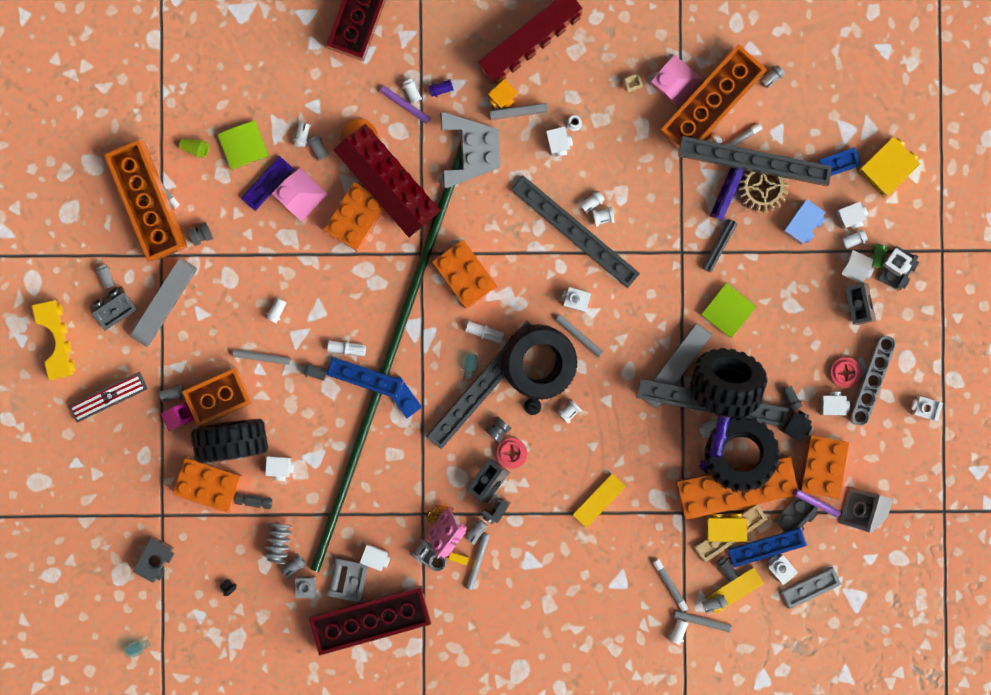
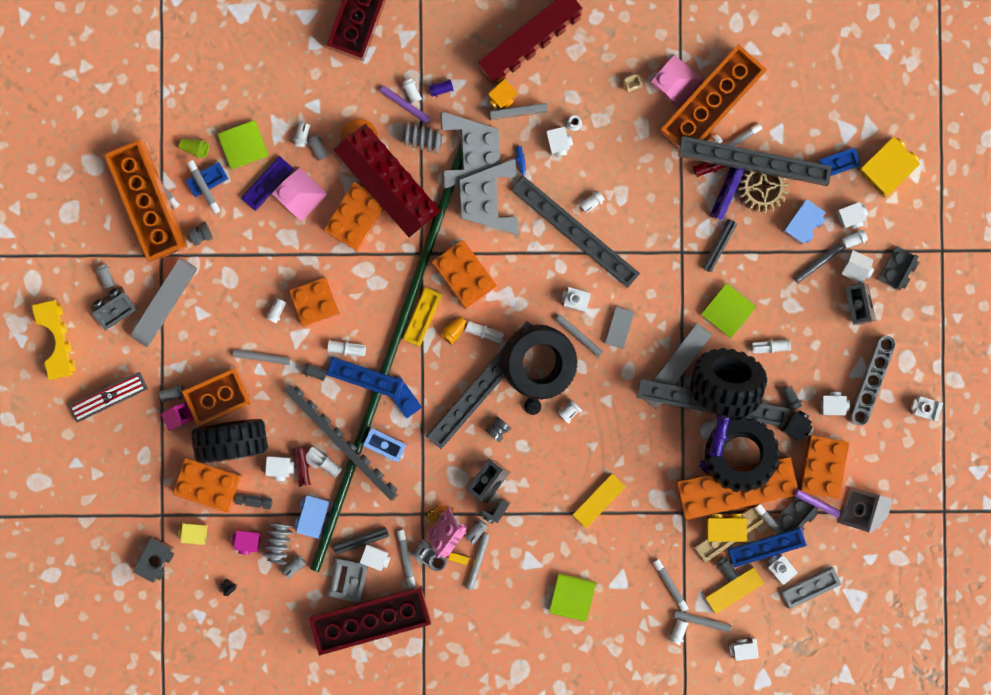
(135, 648): clear light blue cylinder -> none
(193, 533): none -> light yellow brick
(203, 187): none -> light grey bar
(212, 176): none -> blue plate
(246, 541): none -> dark pink brick
(301, 466): none -> dark red pin
(305, 587): light grey brick -> none
(312, 516): none -> light blue brick
(314, 302): none -> orange brick
(324, 461): none -> white axle
(336, 436): none -> dark grey plate
(361, 540): none -> dark grey axle
(384, 445): none -> light blue brick
(406, 558): none -> light grey bar
(422, 137): none -> light grey piece
(422, 316): none -> yellow tile
(453, 331): none -> light orange cone
(469, 364): clear light blue cylinder -> none
(479, 198): none -> light grey wing
(505, 459): coral gear -> none
(520, 160): none -> blue helmet
(572, 597): none -> lime slope
(603, 216): white bush -> none
(619, 327): none -> light grey tile
(700, 170): none -> dark red pin
(714, 603): light grey pin -> none
(744, 649): none -> white brick
(768, 519): none -> light grey bar
(771, 346): none -> white axle
(772, 76): light grey pin -> none
(818, 263): none -> dark grey bar
(852, 379): coral gear -> none
(878, 255): bright green pin -> none
(898, 262): white brick -> none

